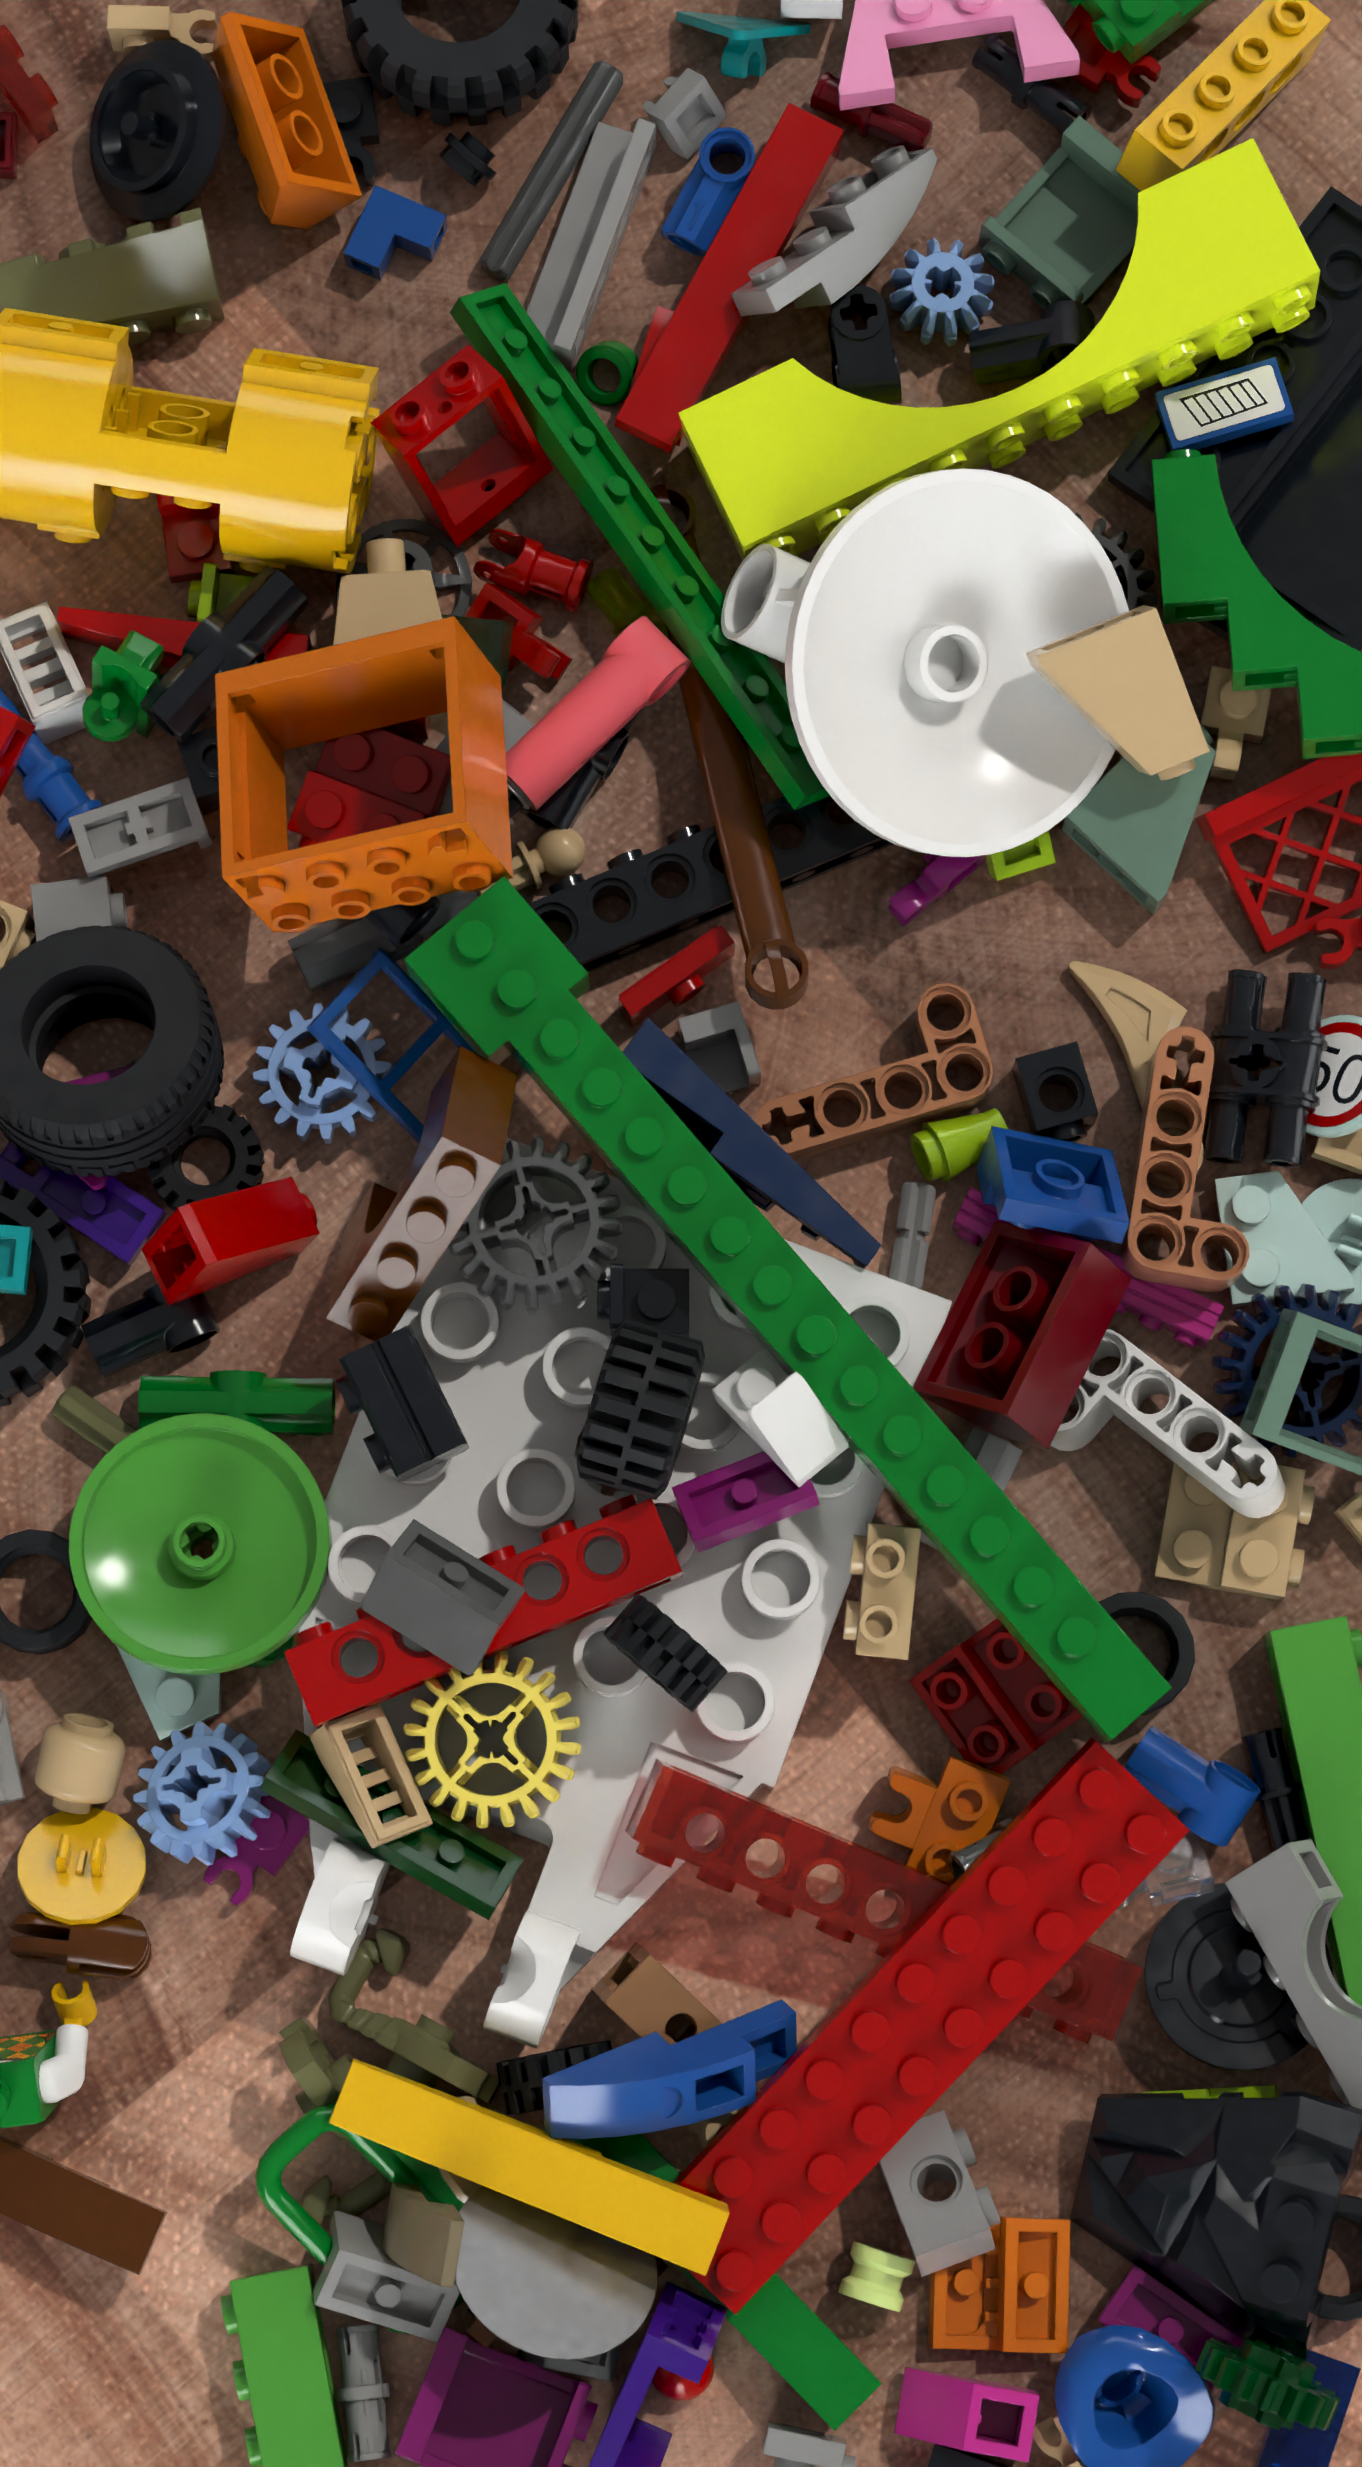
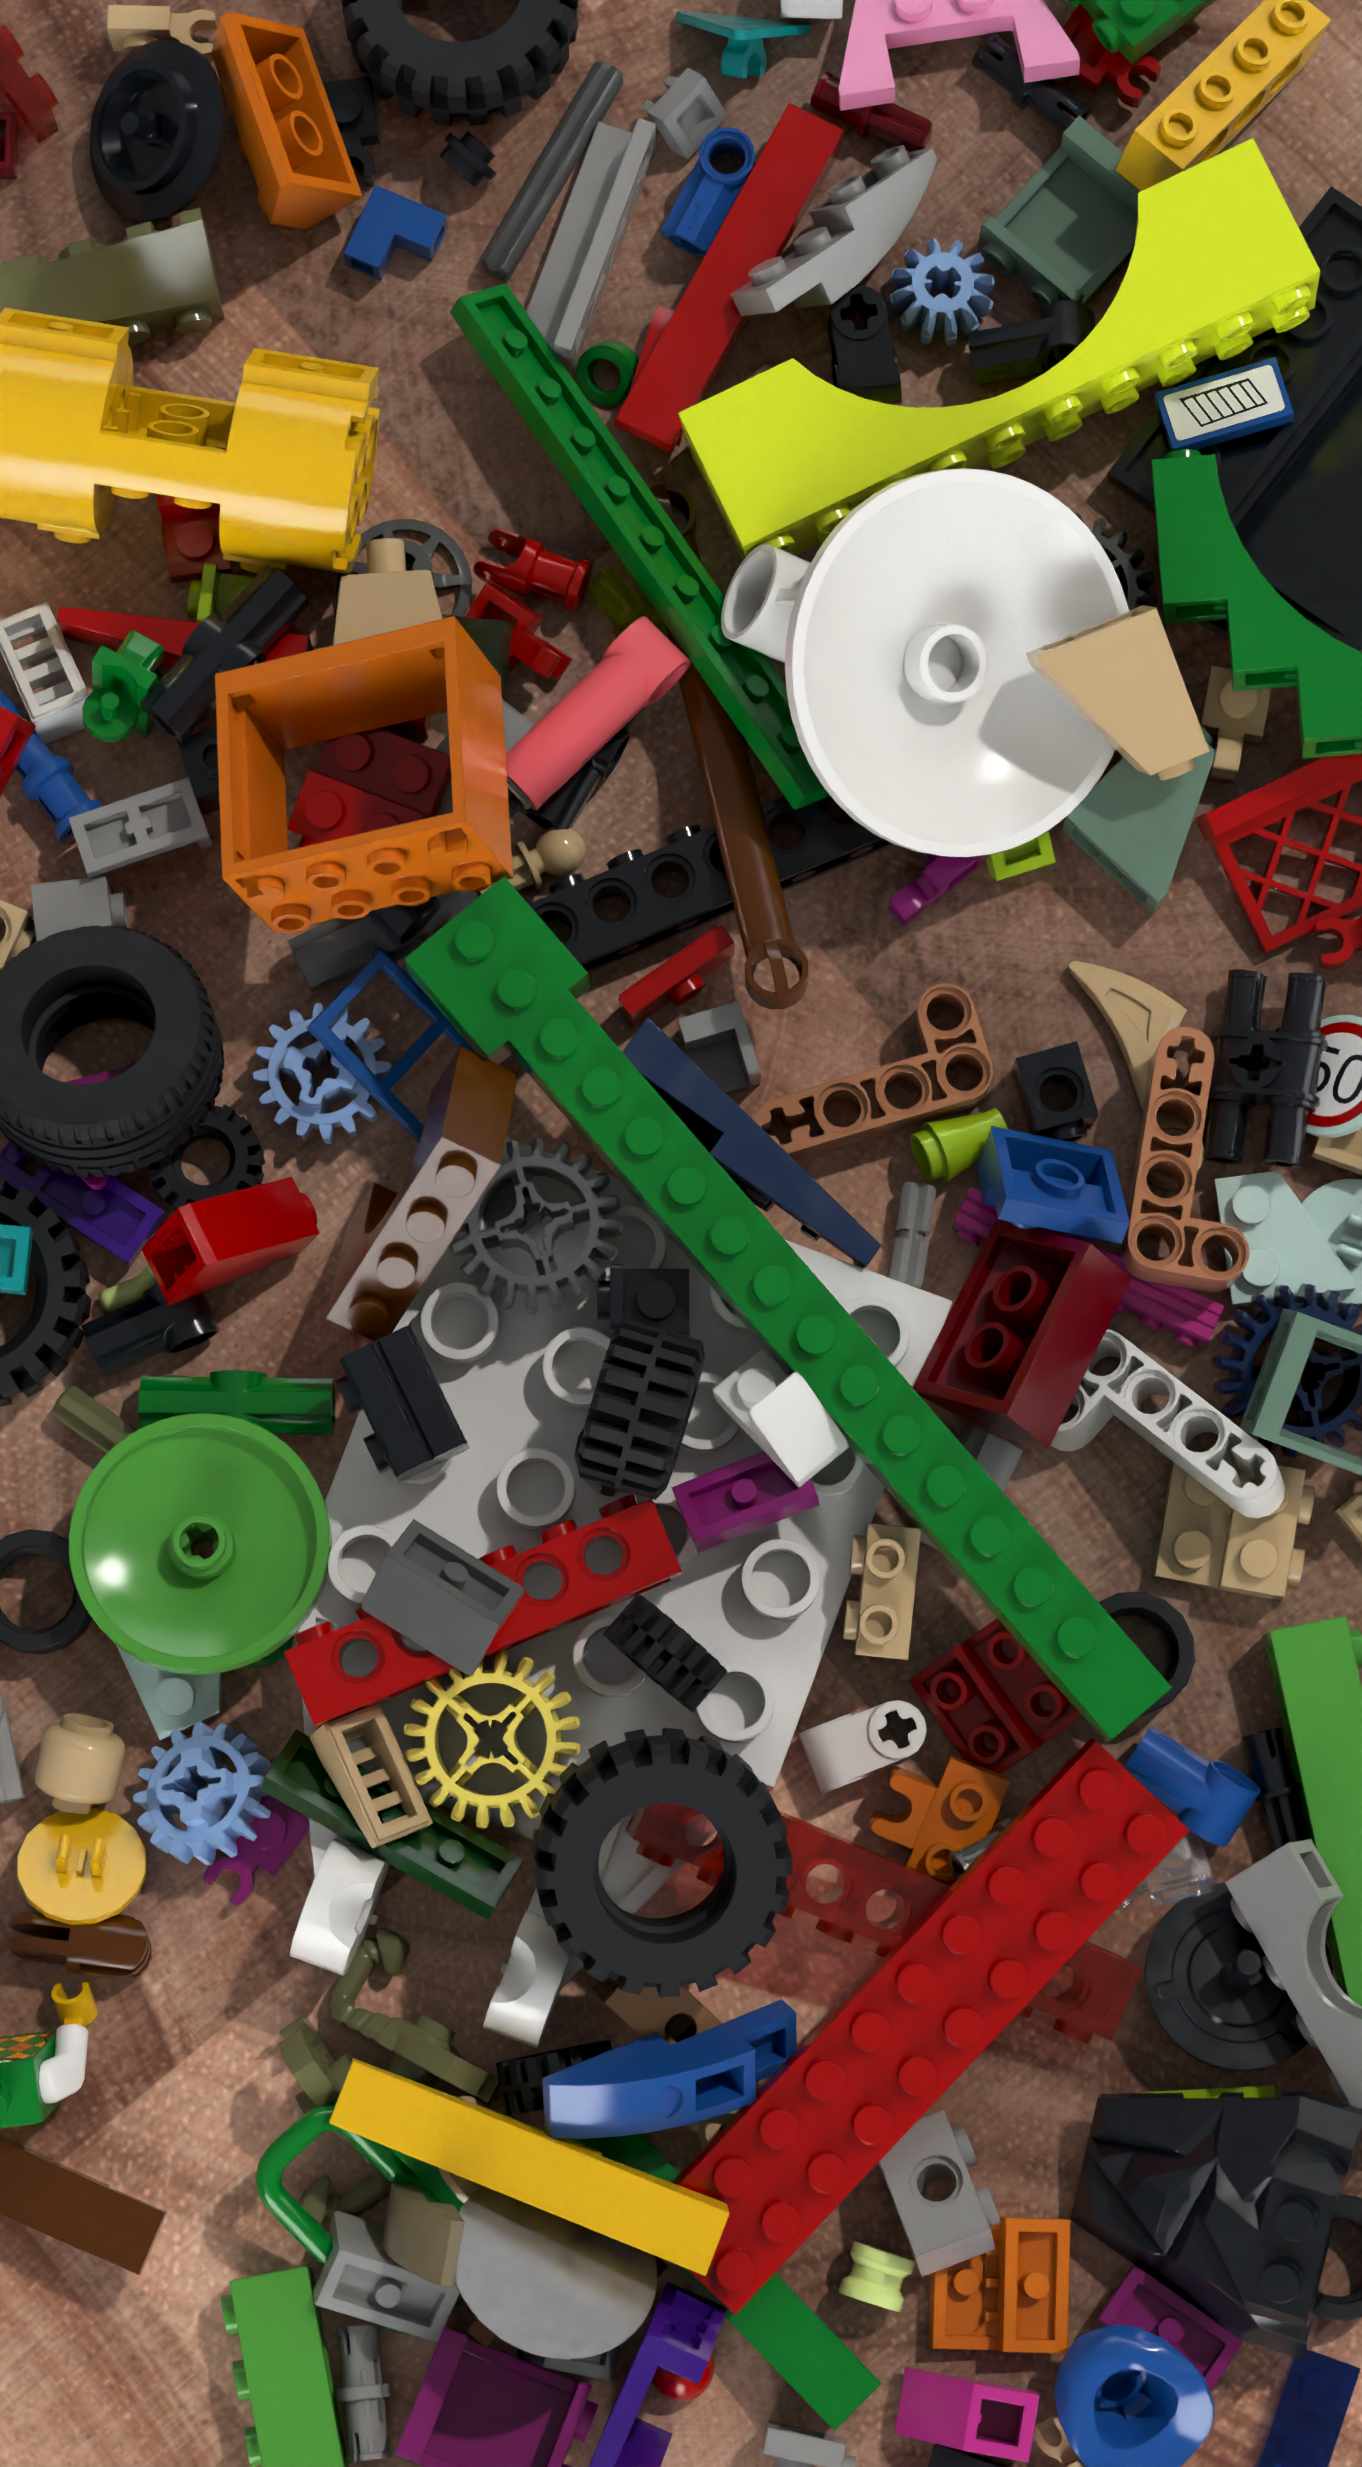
(127, 1291): none -> yellowish green piece
(508, 460): red window -> none
(677, 1947): none -> black tyre
(851, 1745): none -> white piece
(1267, 2384): dark green gear -> none

